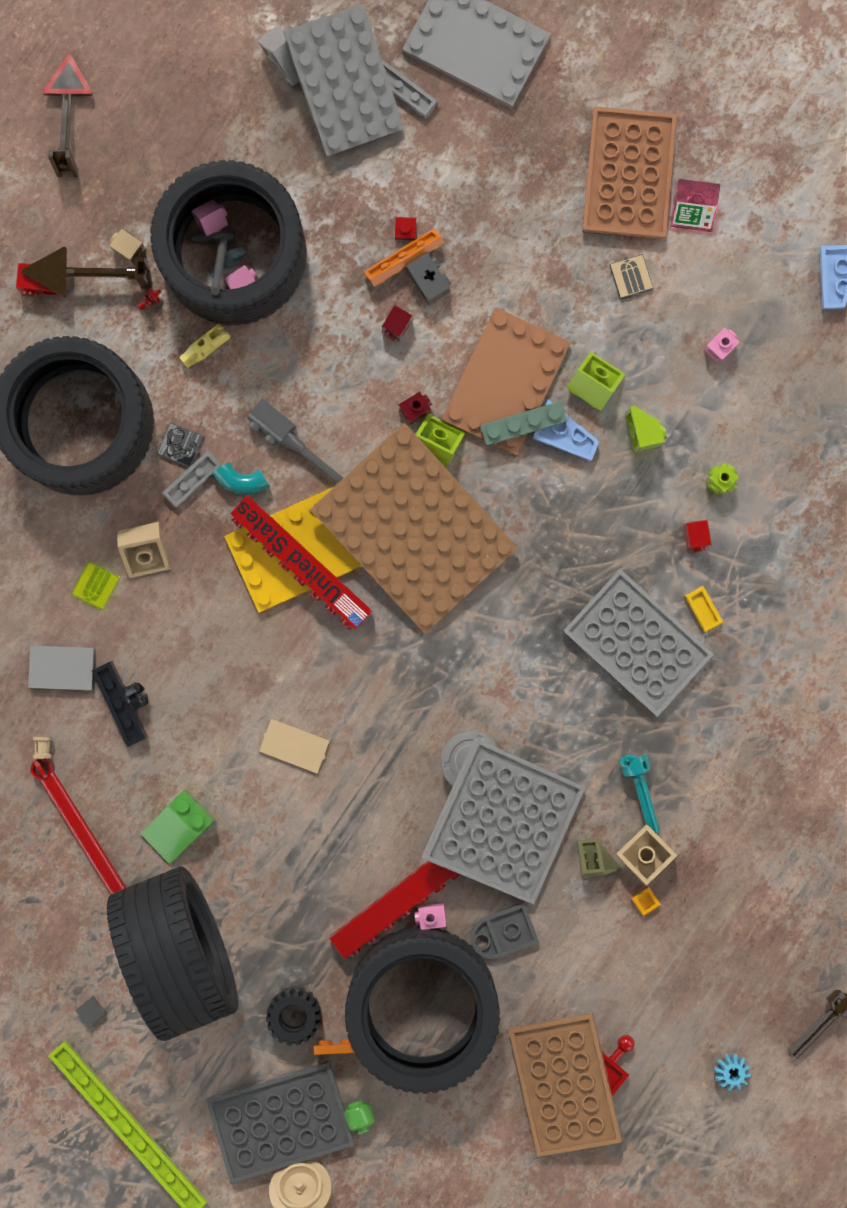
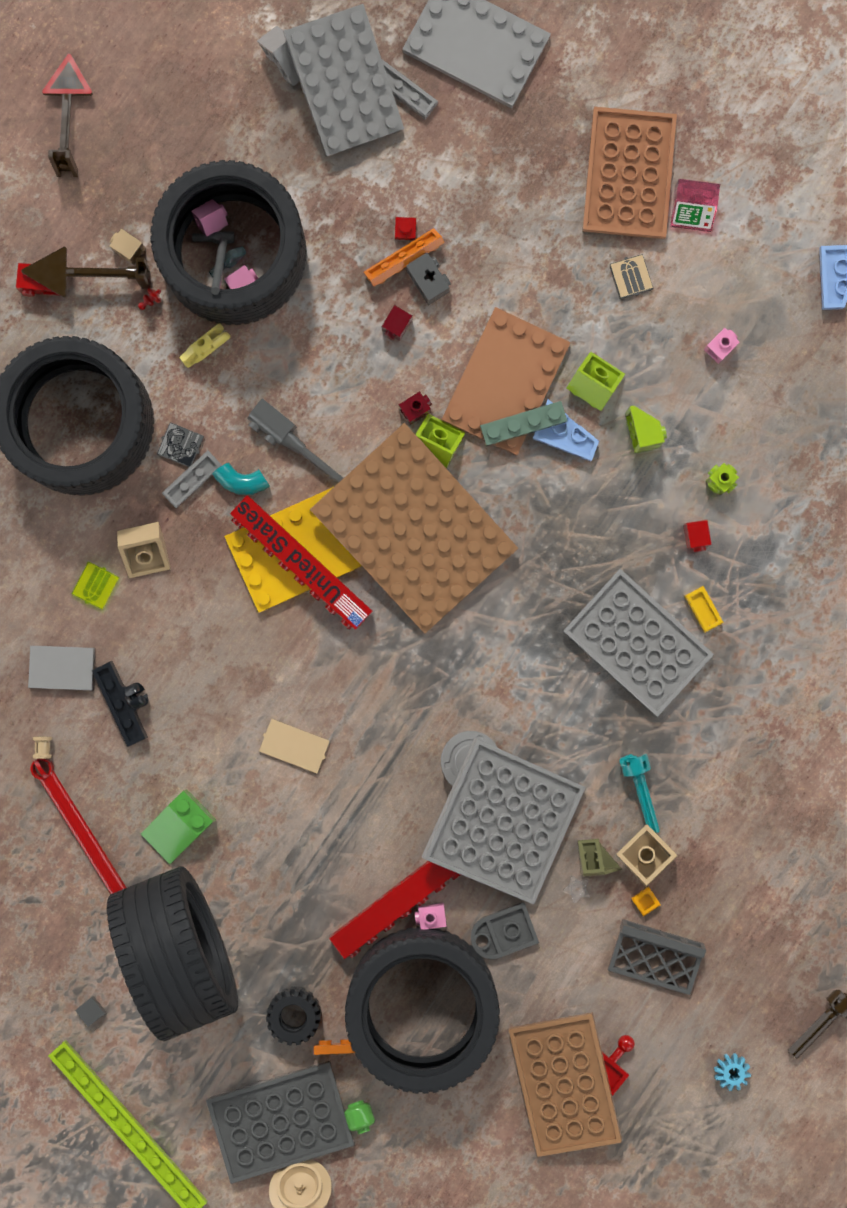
(661, 939): none -> dark grey fence

